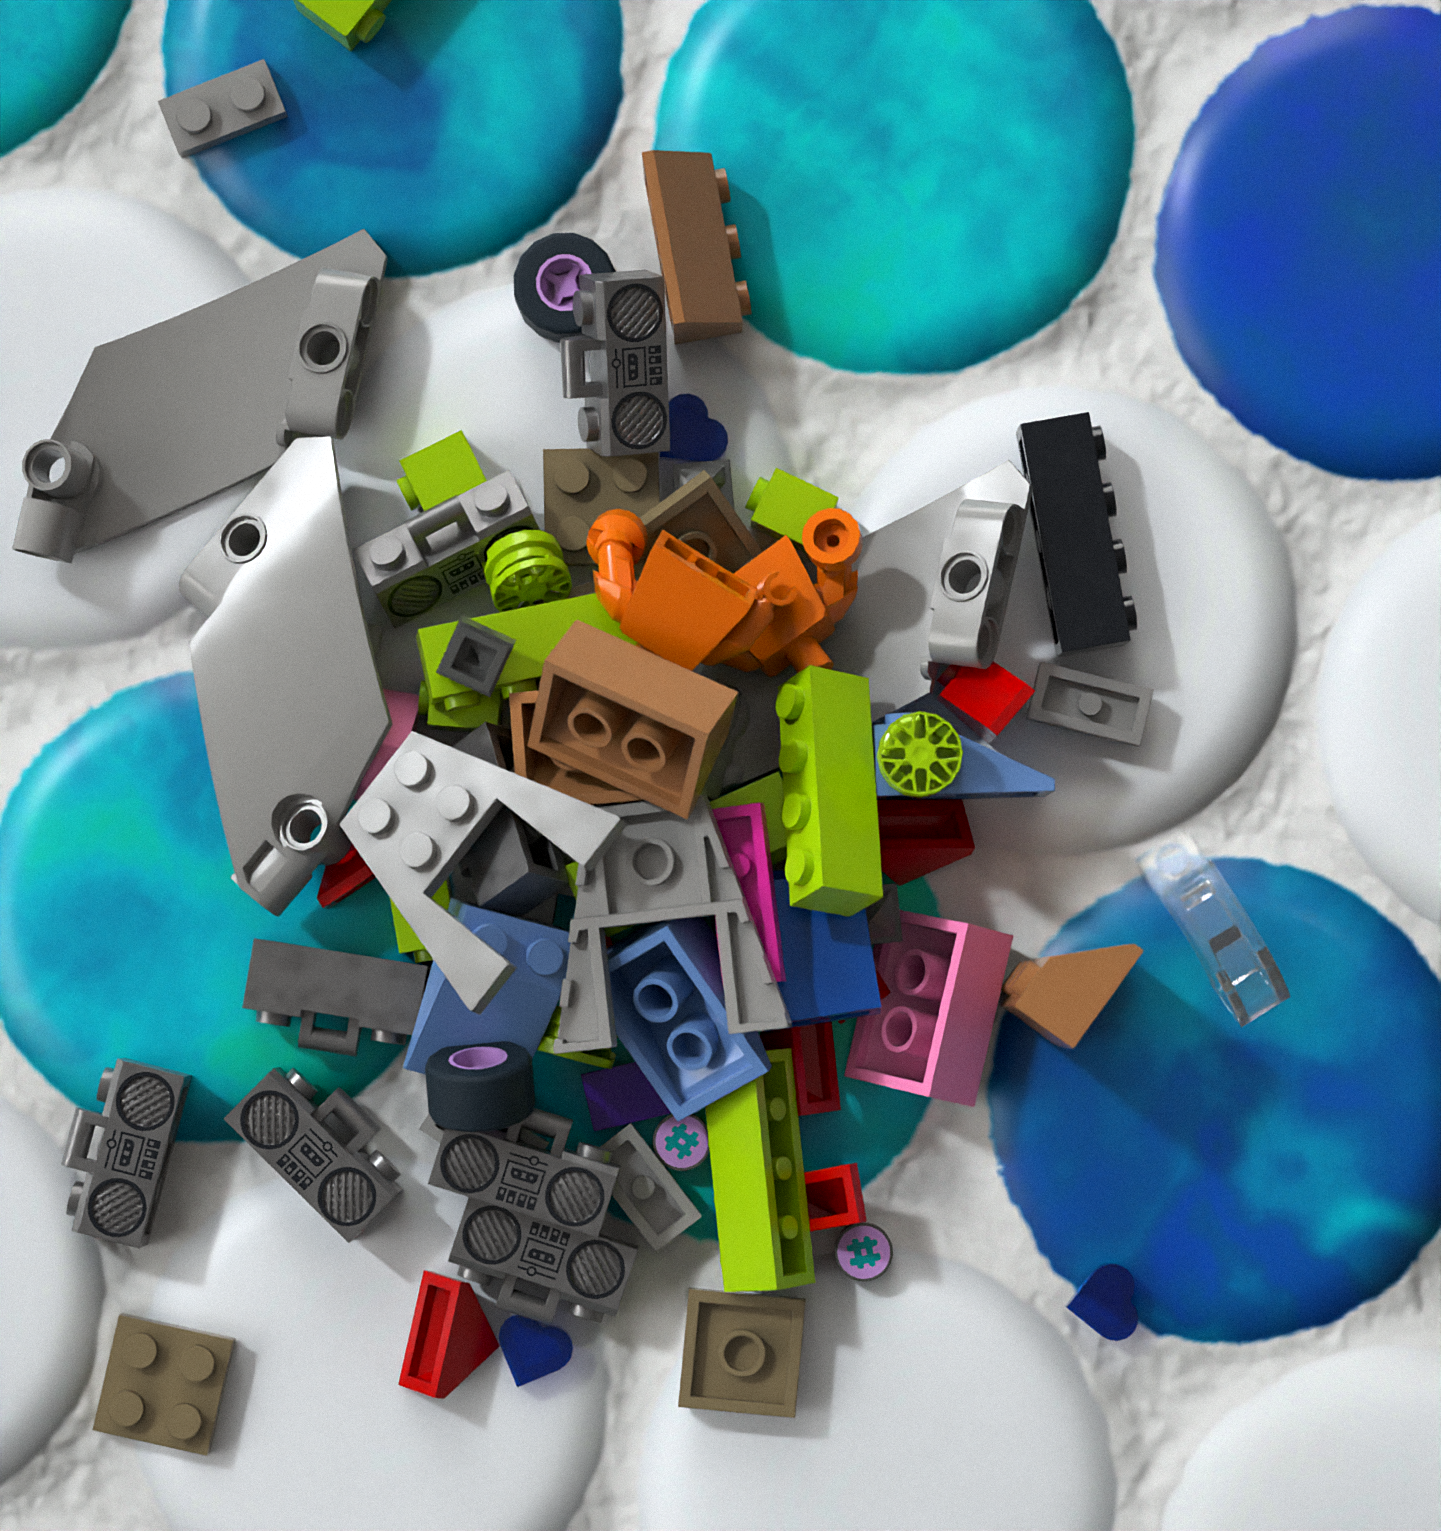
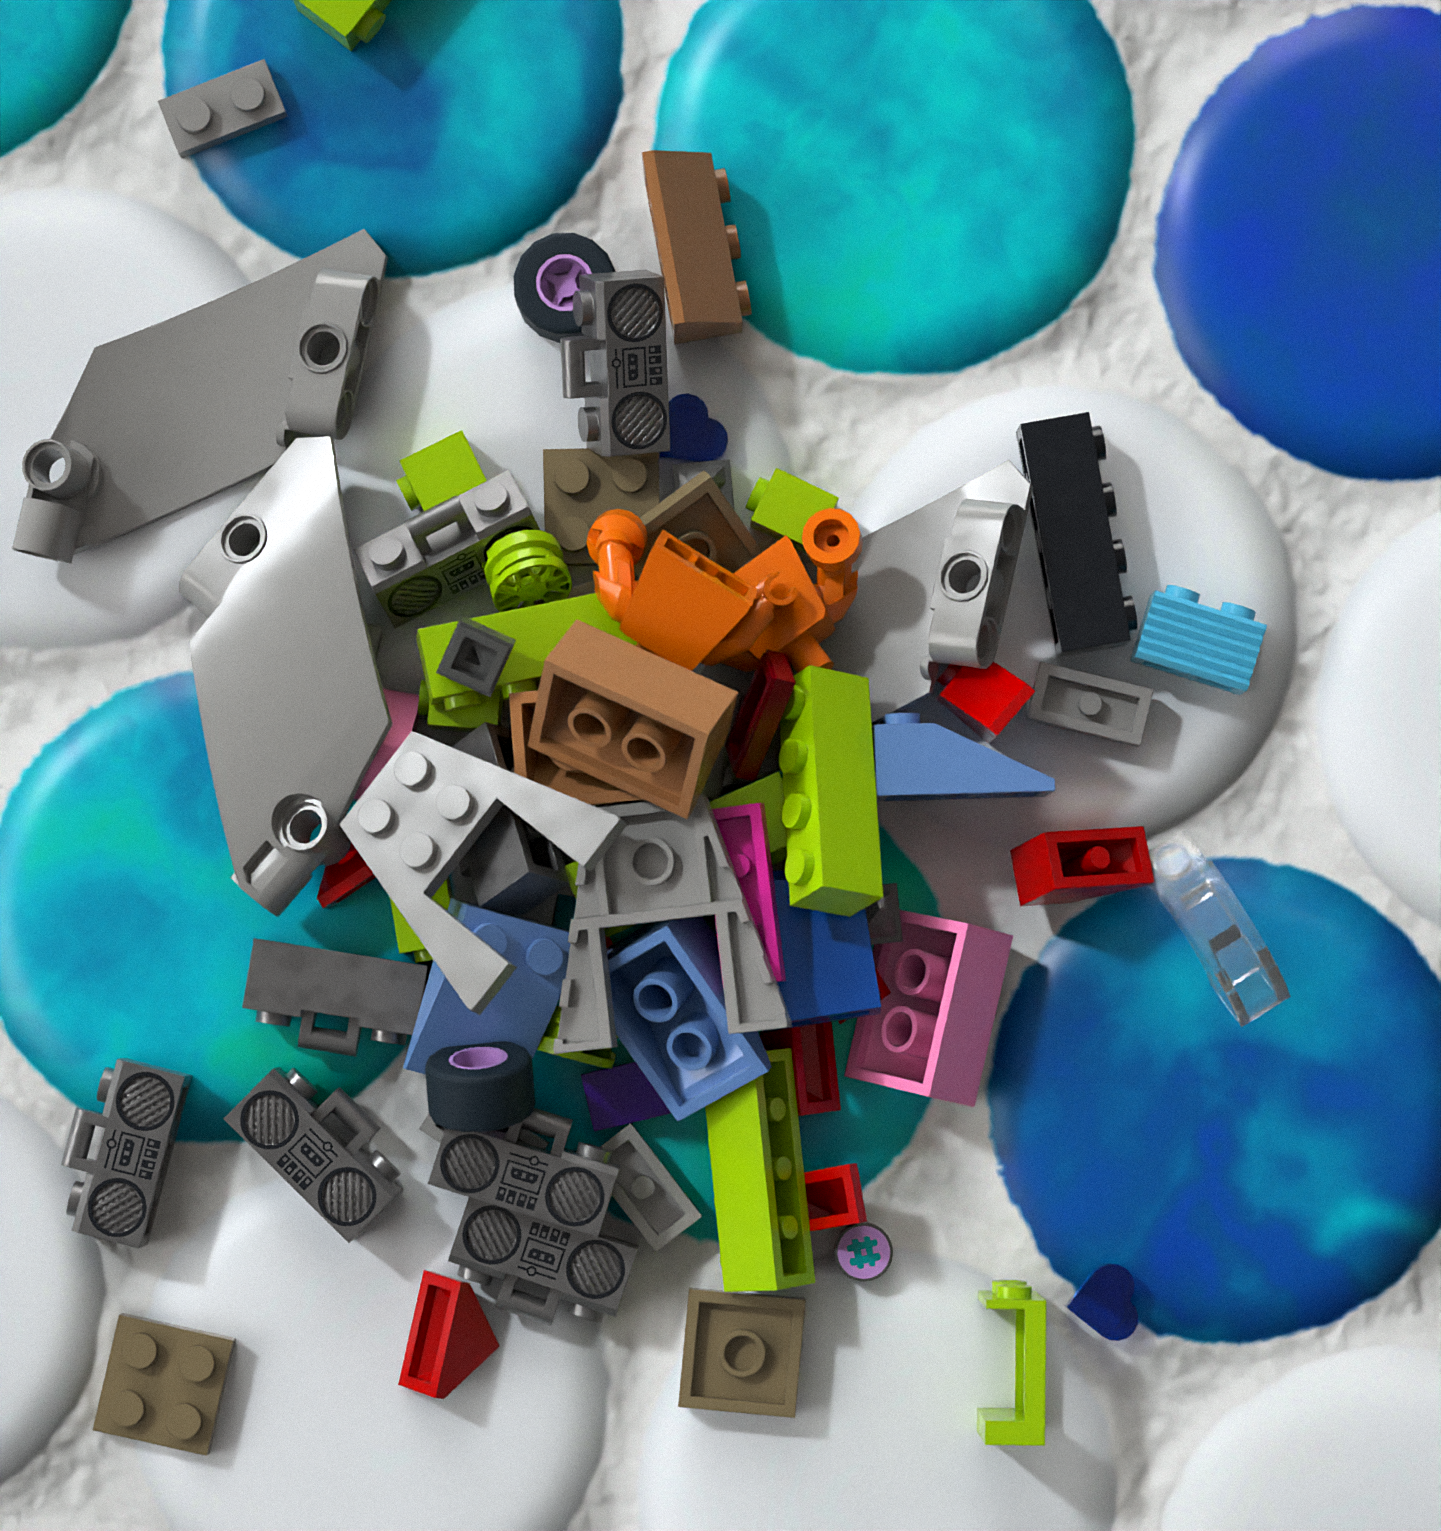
(533, 1348): clear blue tile -> none
(681, 1143): tile -> none
(760, 714): none -> dark red tile
(919, 754): lime wheel -> none
(921, 836): red slope -> none
(1027, 1420): none -> lime panel
(1066, 991): medium nougat slope -> none
(1081, 865): none -> red slope
(1198, 640): none -> medium azure brick

